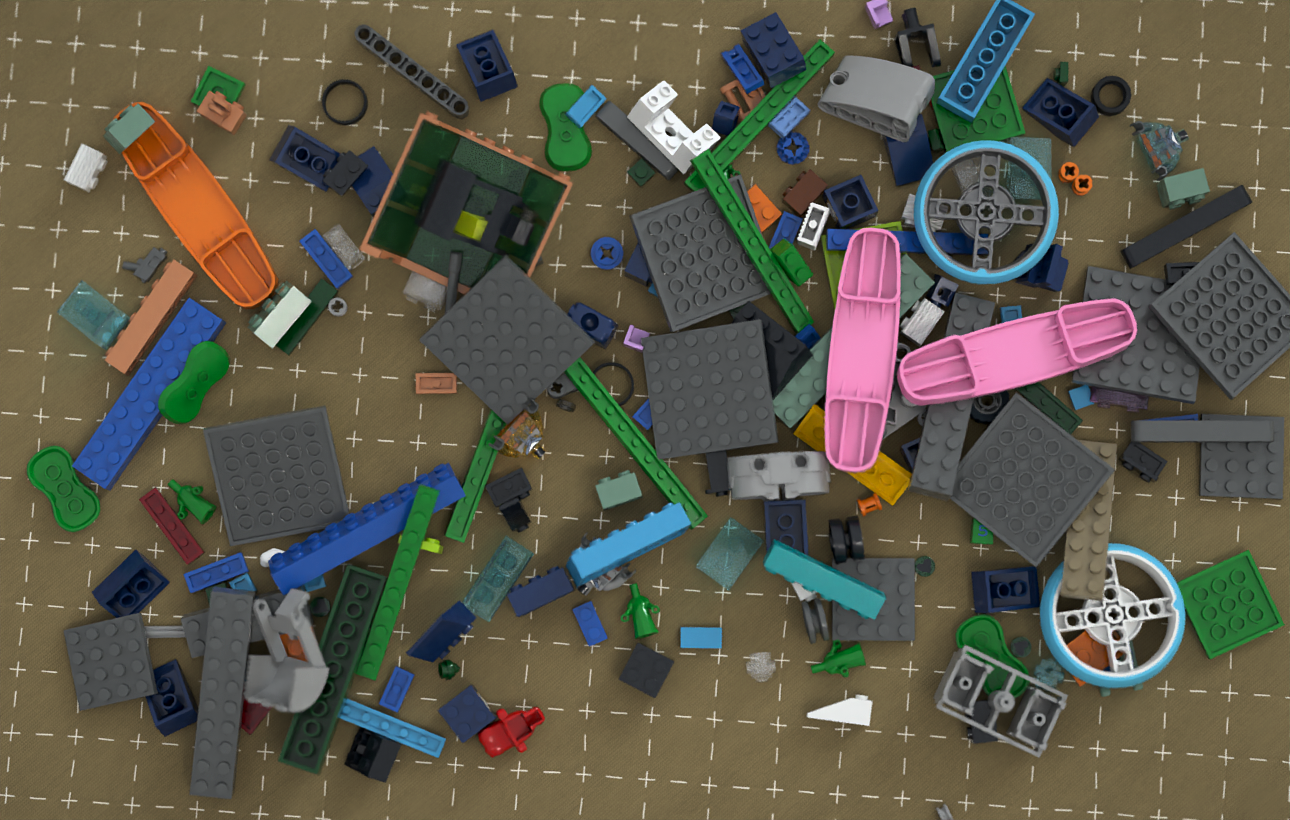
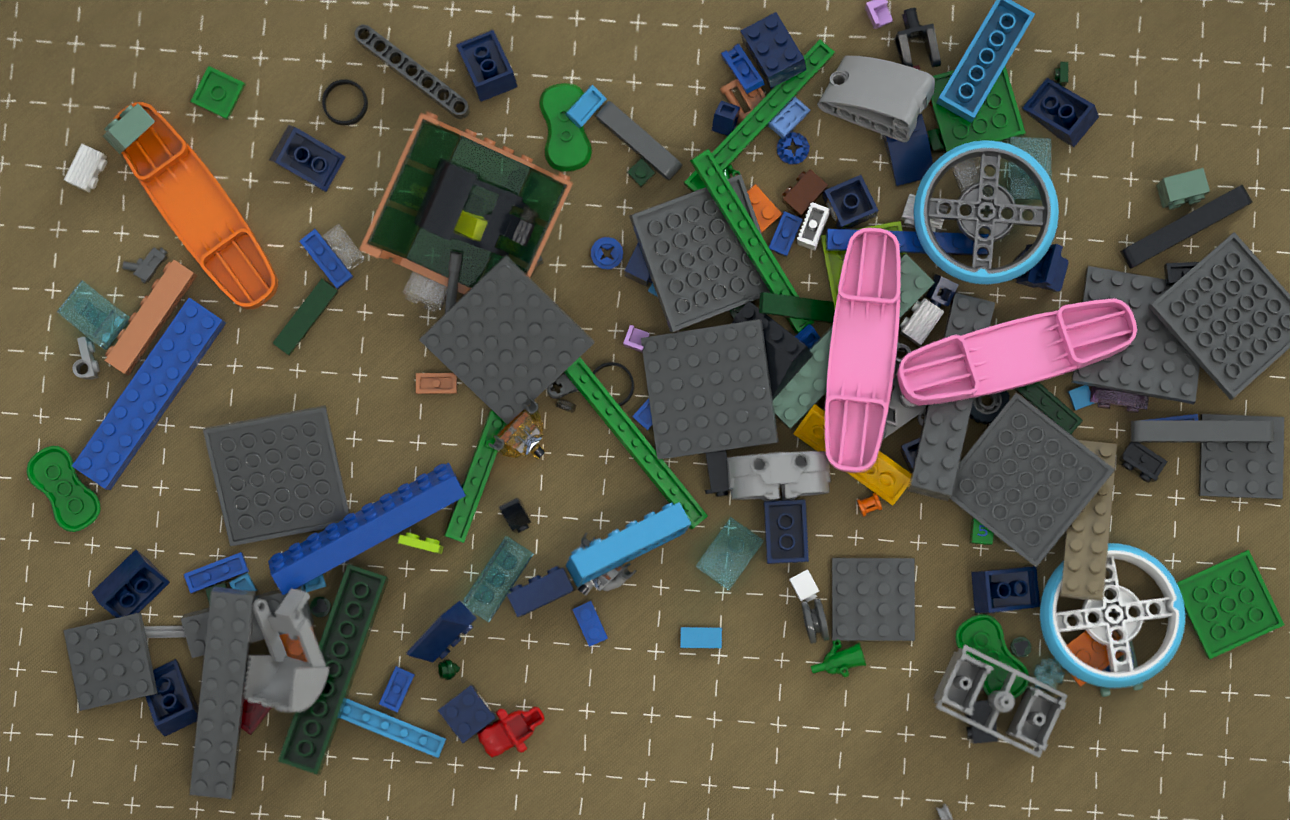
(86, 350): none -> light grey plate
(171, 526): dark red plate -> none
(189, 497): green piece -> none
(204, 367): green plate -> none
(221, 112): nougat brick -> none
(265, 557): white arm -> none
(278, 313): brick -> none
(333, 302): light grey bush -> none
(345, 173): black bracket -> none
(372, 754): black slope -> none
(373, 181): dark blue slope -> none
(398, 581): green plate -> none
(509, 487): black bracket -> none
(595, 324): dark blue piece -> none
(619, 490): sand green brick -> none
(642, 619): green piece -> none
(646, 670): black brick -> none
(654, 117): white plate -> none
(761, 666): clear brick -> none
(791, 262): green brick -> none
(796, 307): none -> dark green tile
(824, 580): teal brick -> none
(842, 539): black wheel -> none
(850, 710): white slope -> none
(924, 566): clear green tile -> none
(1010, 313): dark azure tile -> none
(1068, 166): orange bush -> none
(1082, 191): orange bush -> none
(1122, 84): black tyre -> none
(1159, 146): torso -> none

